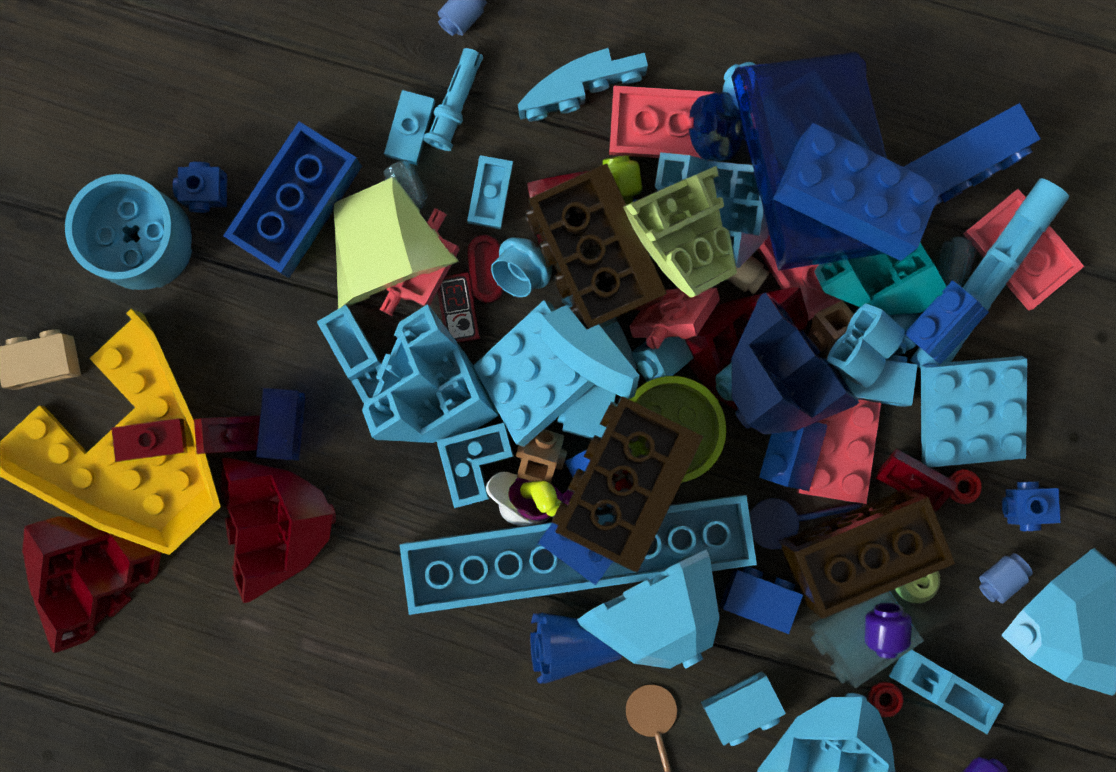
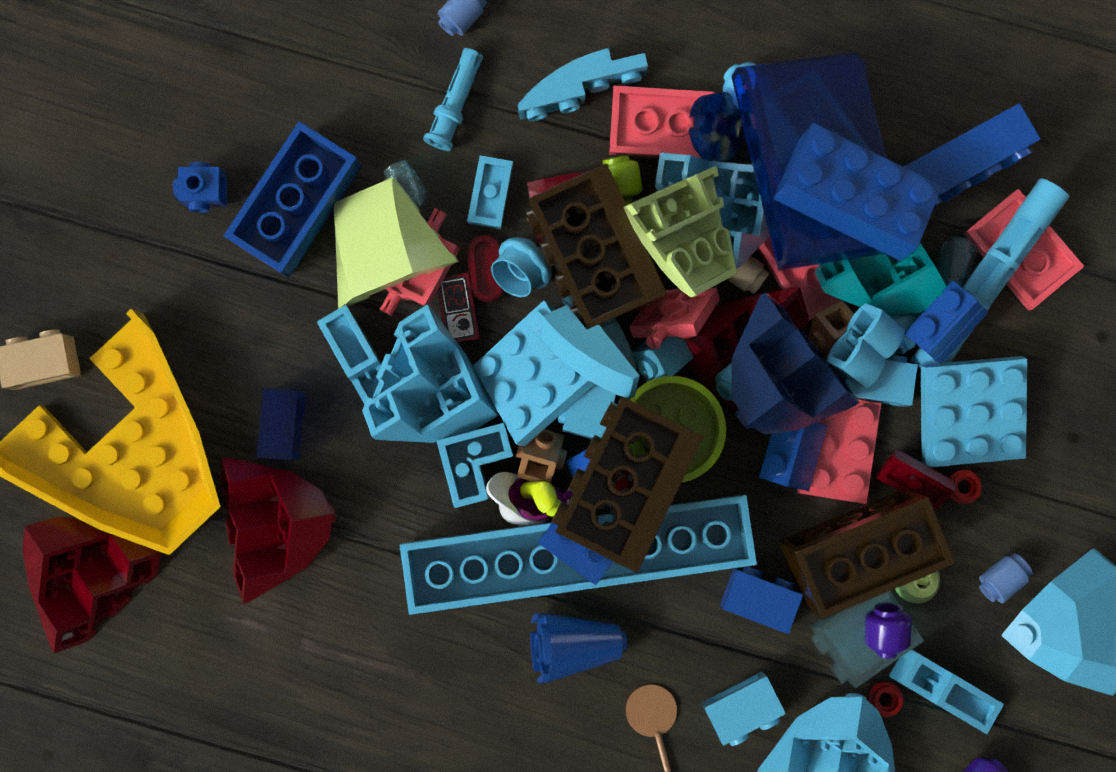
(102, 228): medium azure brick -> none
(149, 440): dark red plate -> none
(226, 434): dark red plate -> none
(409, 127): medium azure plate -> none
(661, 618): medium azure brick -> none
(777, 519): dark blue piece -> none
(1031, 506): blue brick -> none

